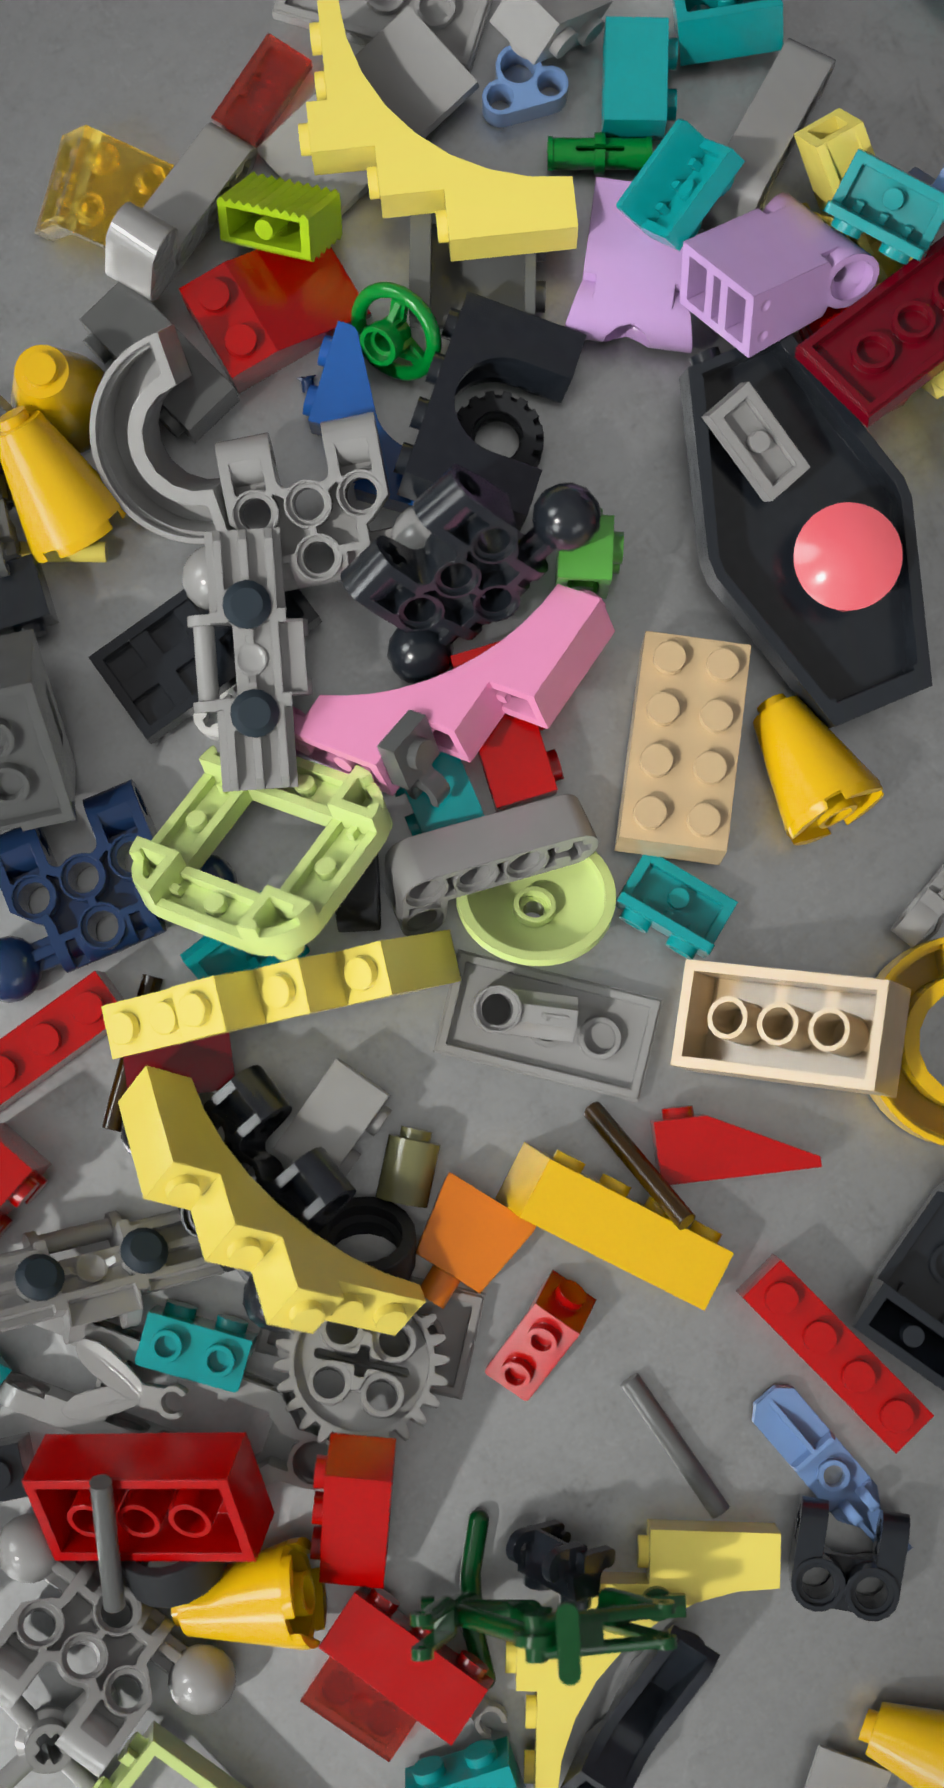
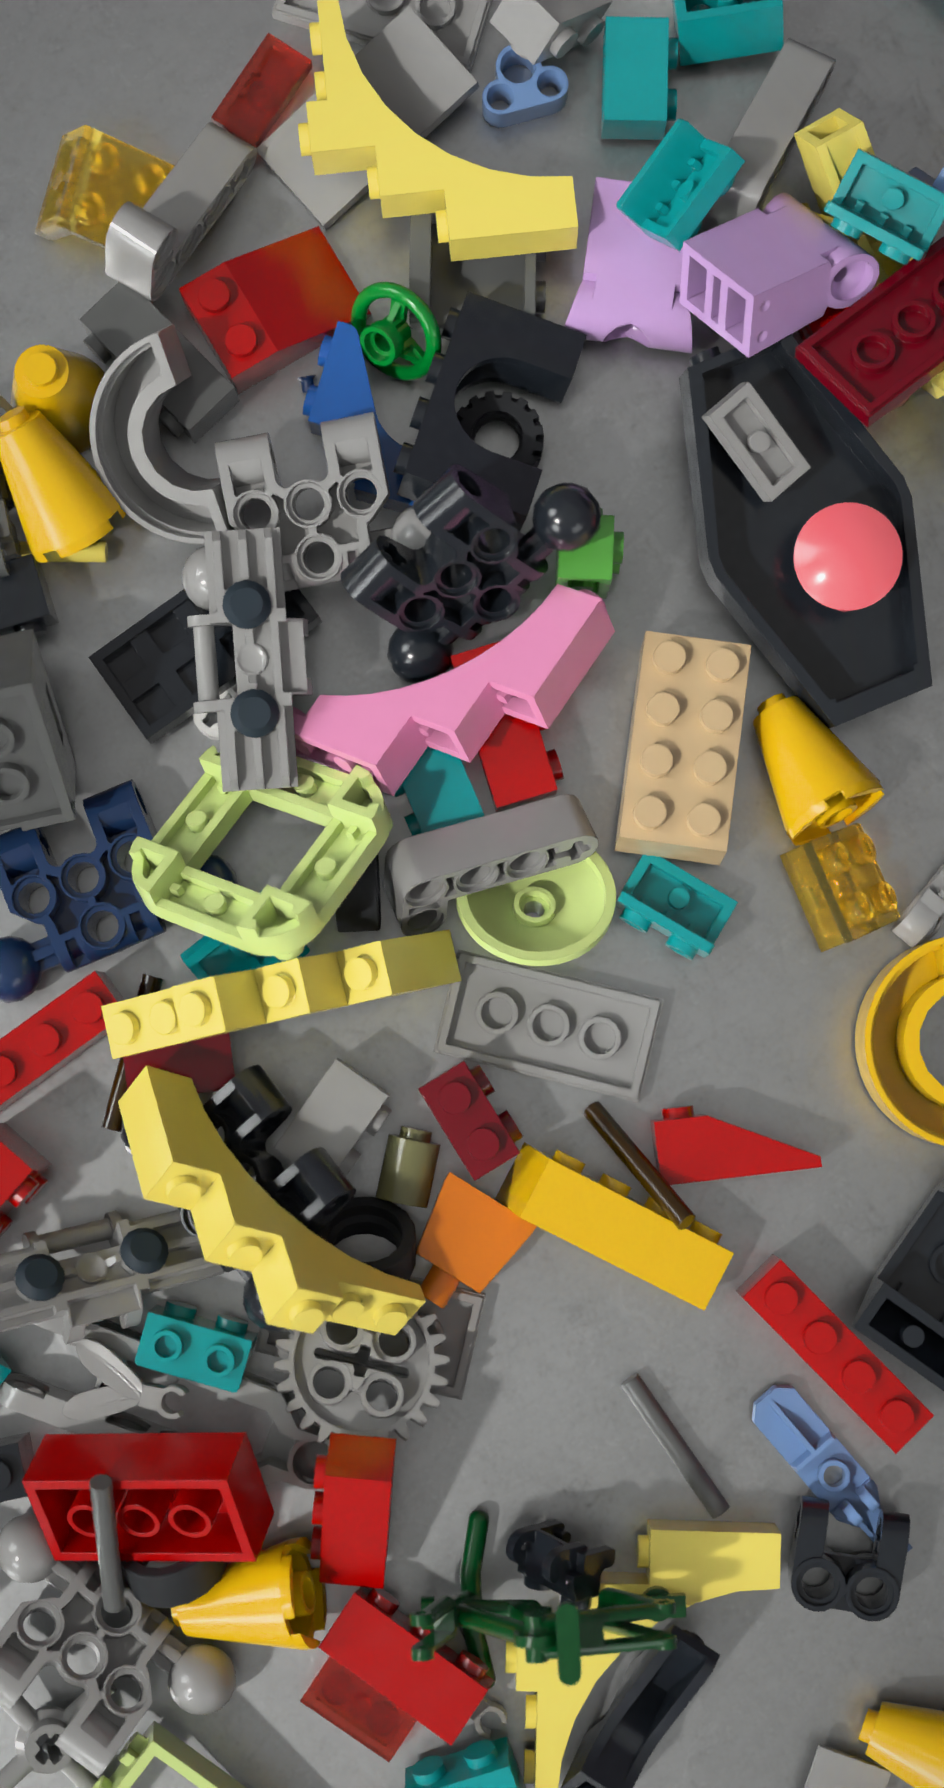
(280, 216): lime brick -> none
(409, 758): dark grey plate -> none
(469, 1119): none -> dark red brick
(531, 1014): light grey piece -> none
(541, 1336): red bracket -> none
(597, 153): green pin -> none
(791, 1027): tan brick -> none
(841, 886): none -> clear yellow bracket

